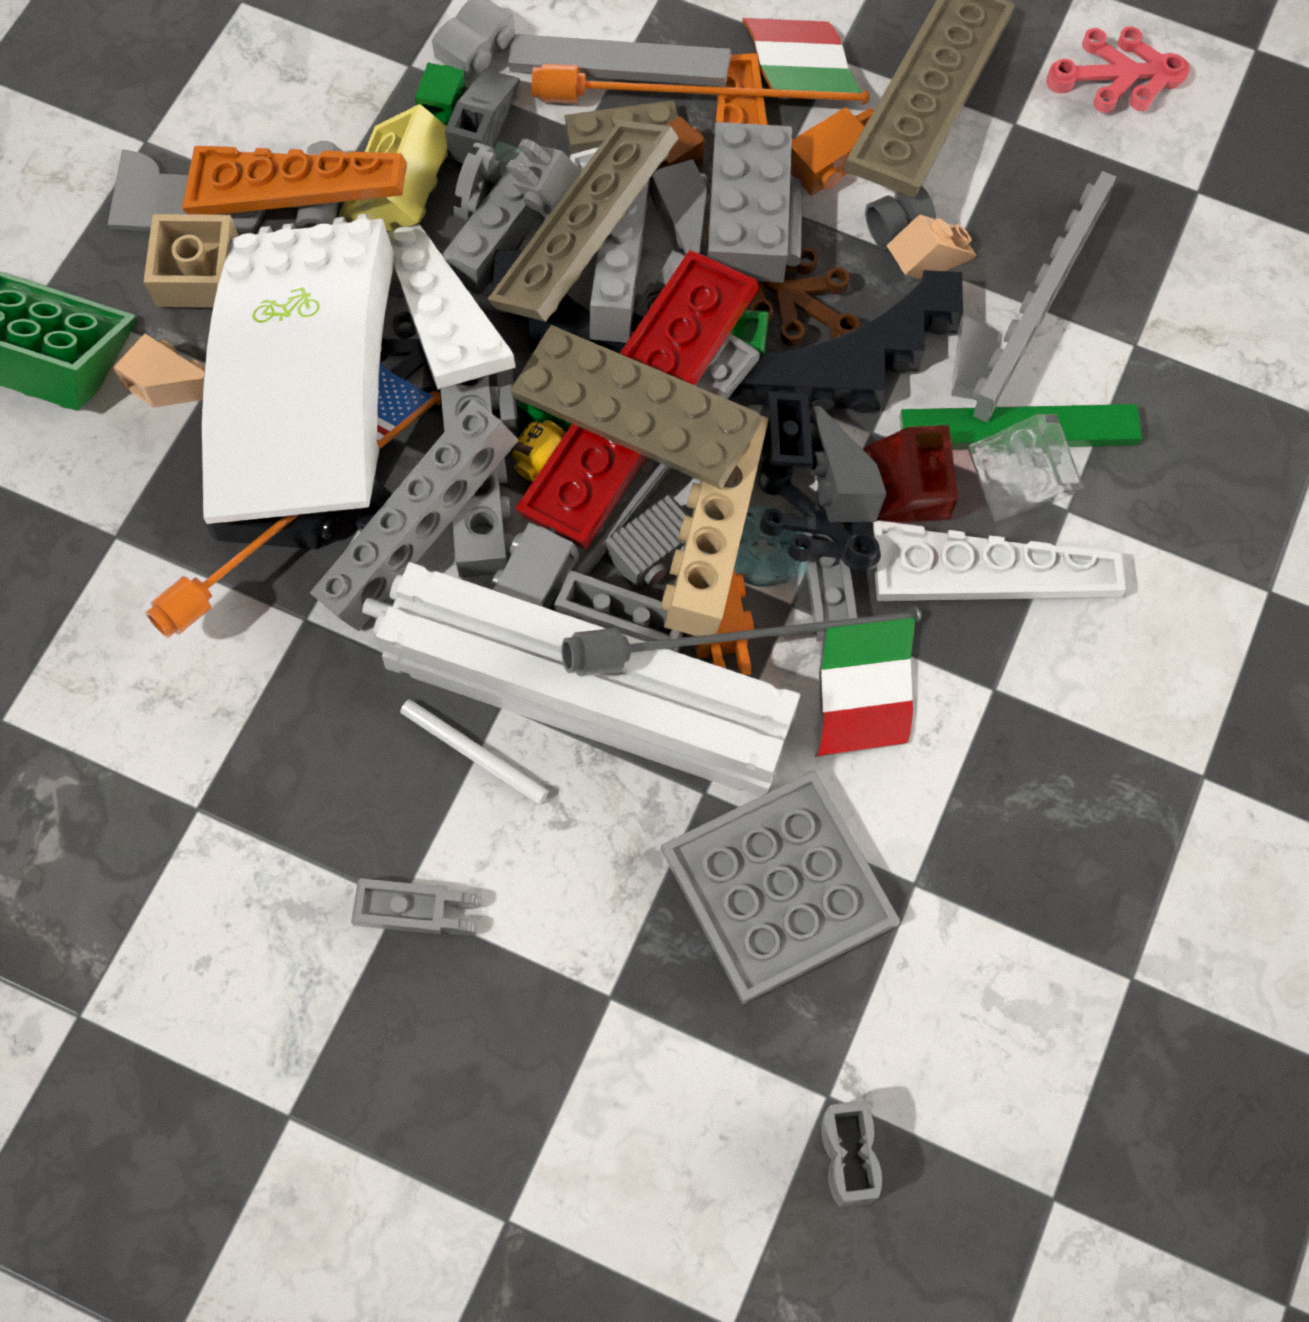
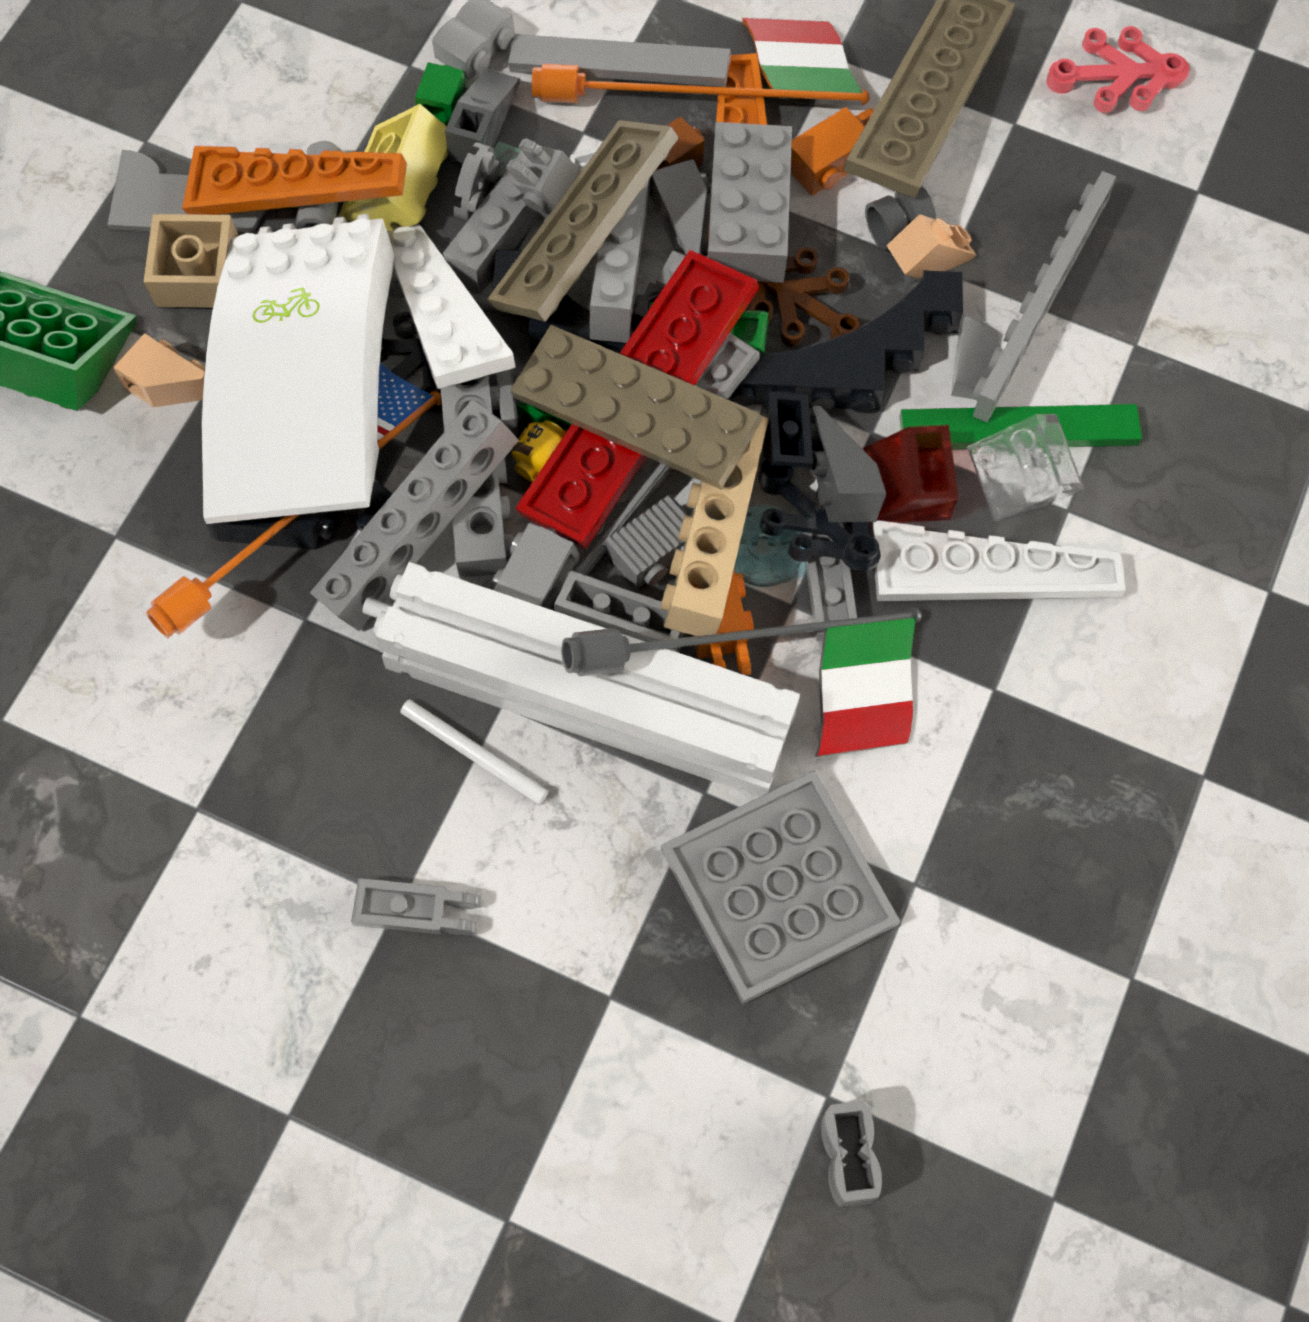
(591, 128): dark tan plate -> none
(795, 222): light grey bar -> none

